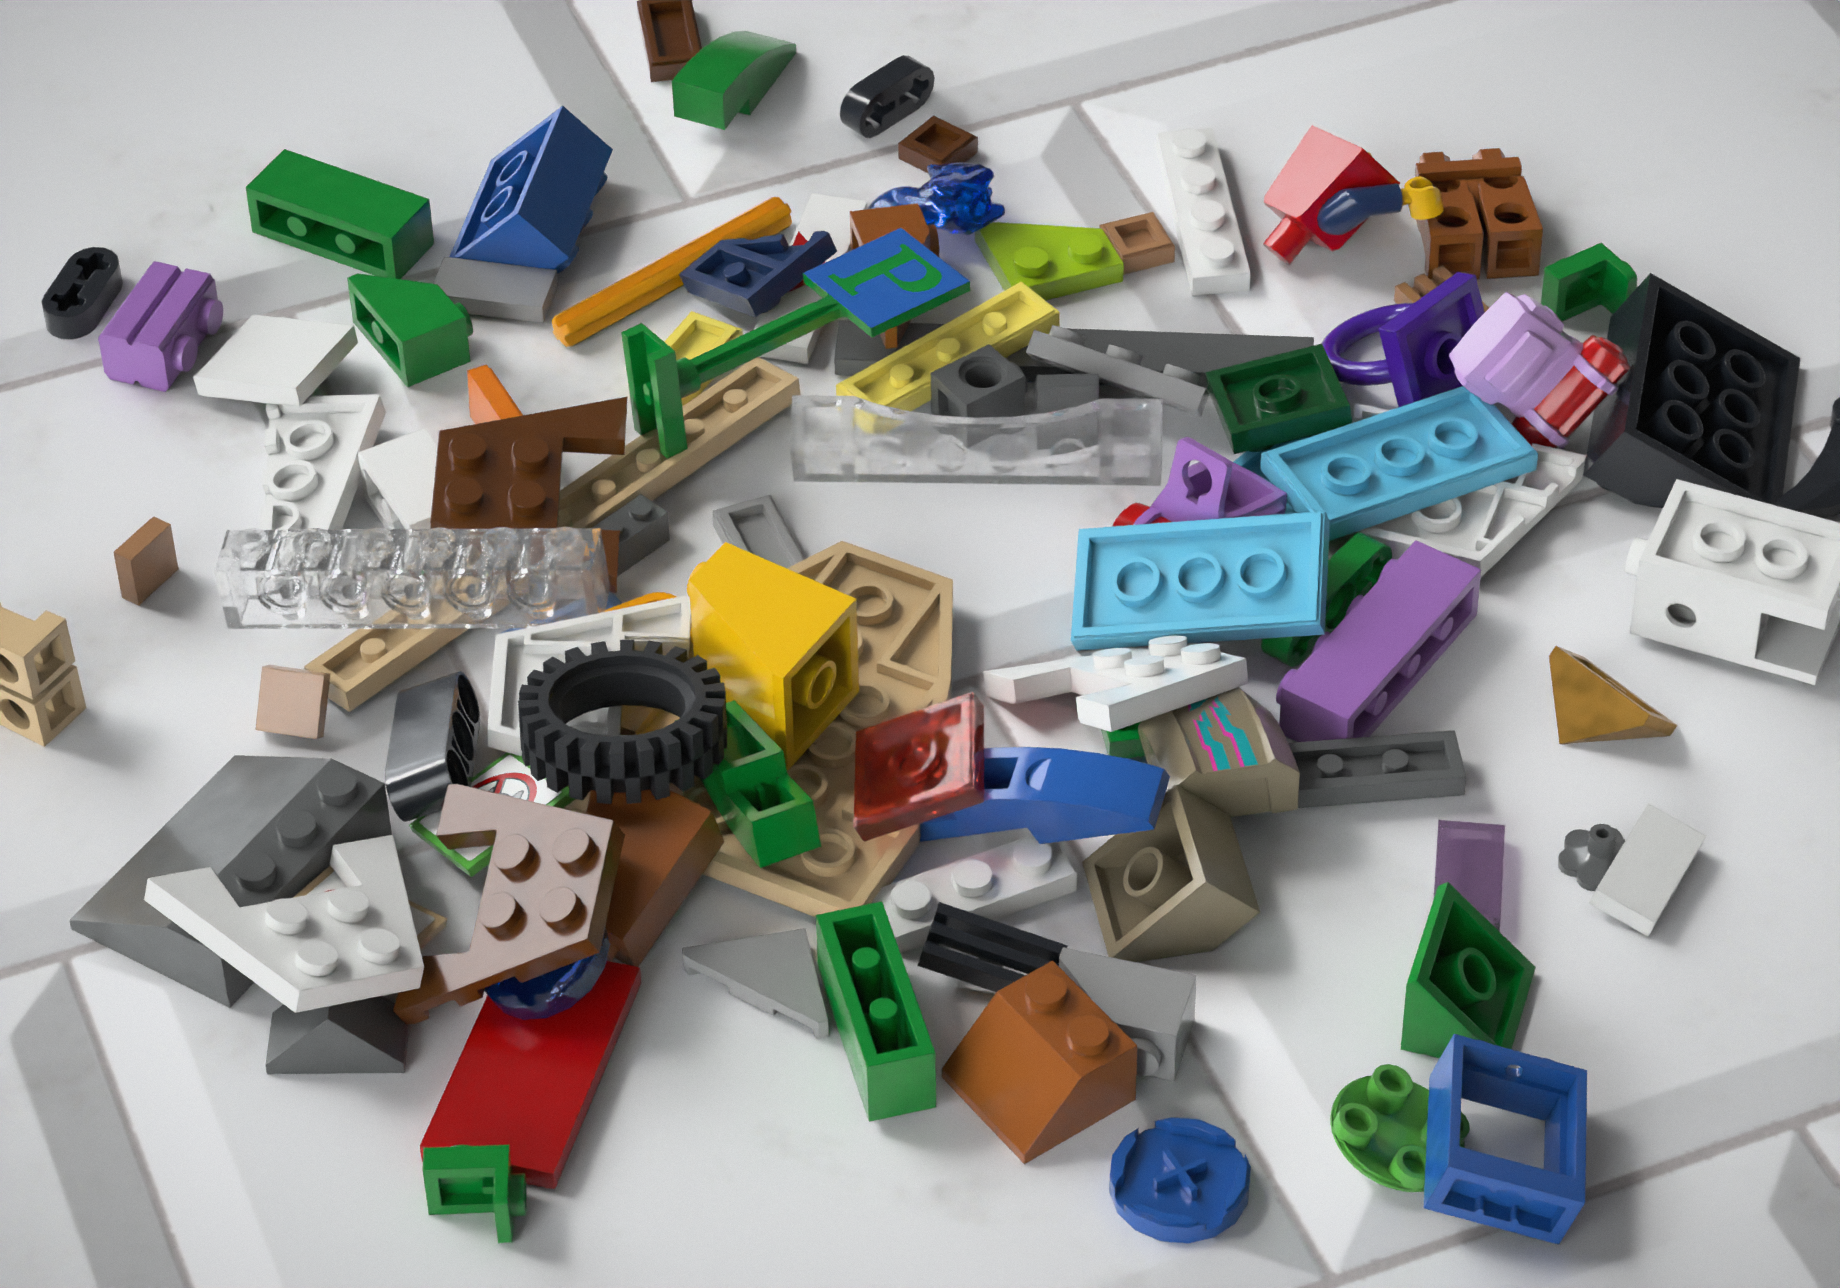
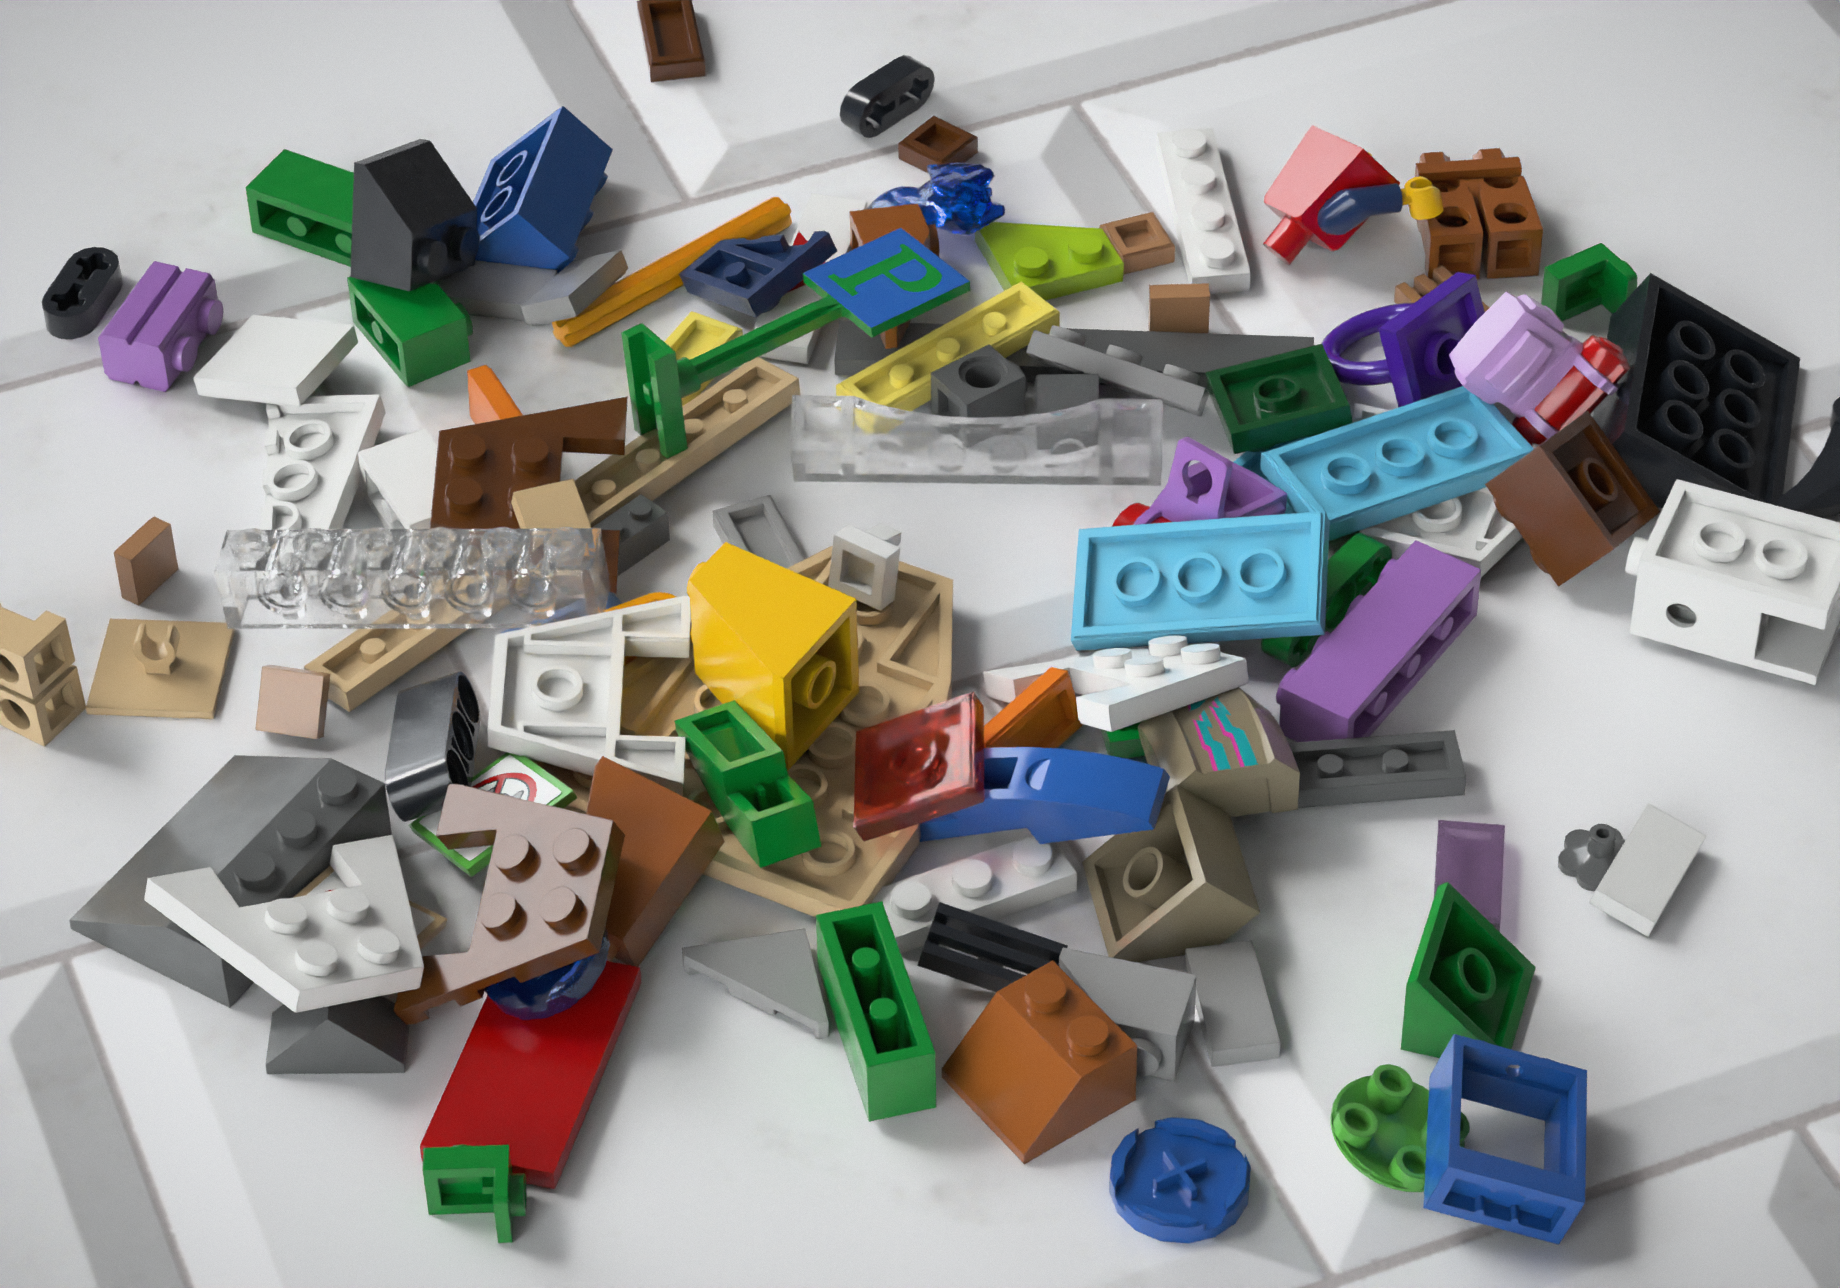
(160, 669): none -> tan piece
(410, 218): none -> black slope
(550, 506): none -> tan tile
(574, 288): none -> light grey tile
(622, 762): black tyre -> none
(729, 77): green slope -> none
(866, 564): none -> white tile
(1038, 716): none -> orange tile
(1179, 308): none -> medium nougat tile
(1233, 1004): none -> light grey tile
(1572, 499): none -> reddish brown slope
(1596, 706): pearl gold slope -> none

